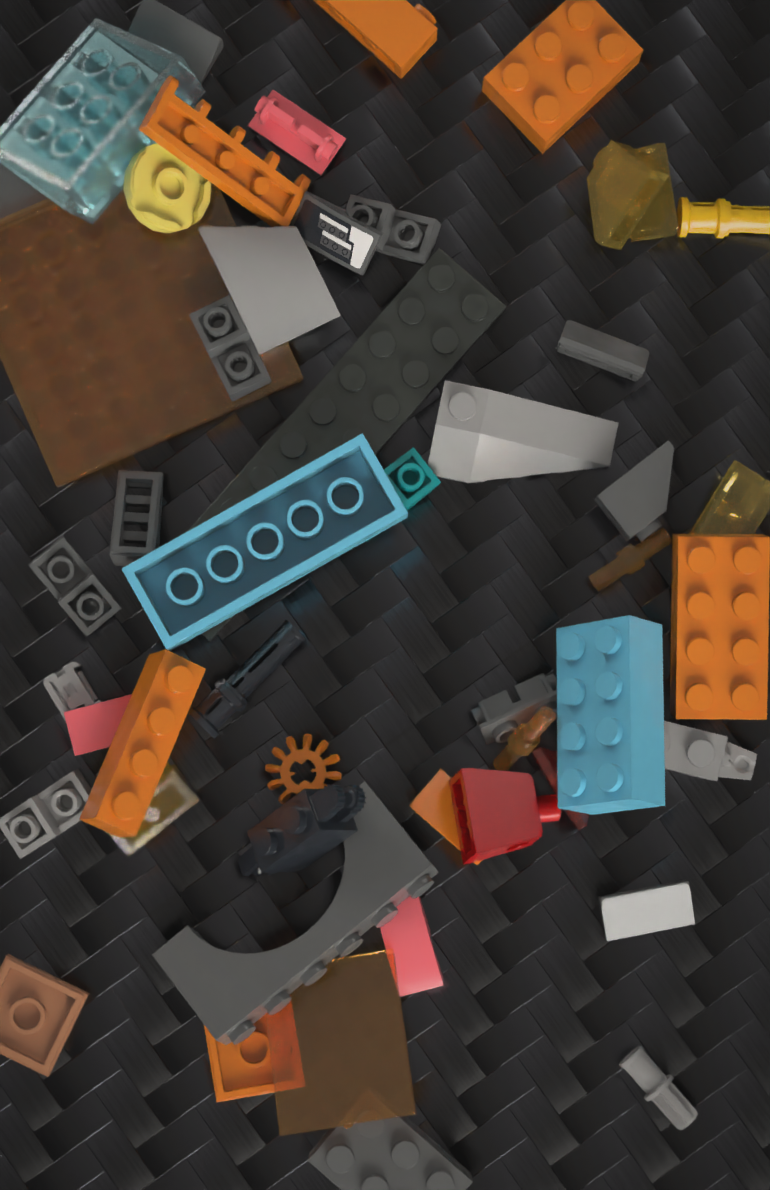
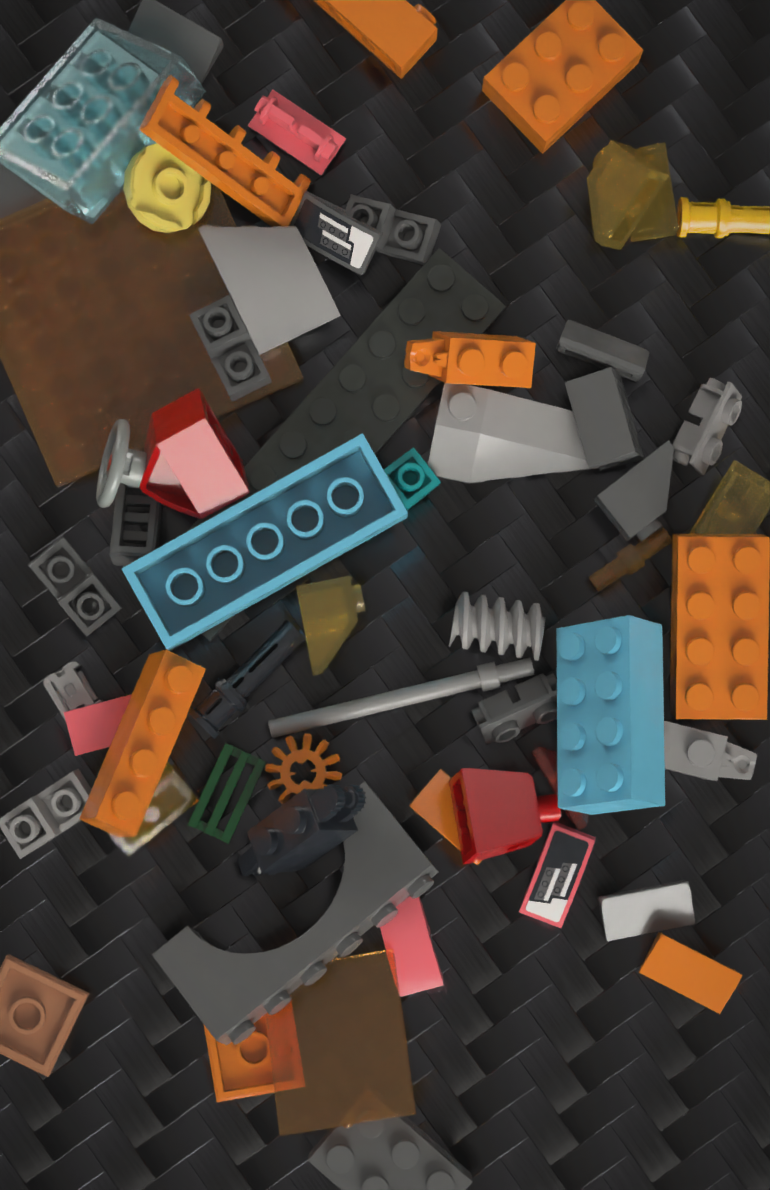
(184, 460): none -> piece
(211, 827): none -> dark green tile
(328, 617): none -> clear yellow slope
(473, 359): none -> orange hinge
(485, 677): none -> light grey bar
(498, 625): none -> light grey piece
(524, 739): clear orange bar -> none
(557, 874): none -> slope
(604, 420): none -> dark grey hinge
(659, 1088): light grey axle -> none
(690, 973): none -> orange slope
(703, 442): none -> light grey hinge

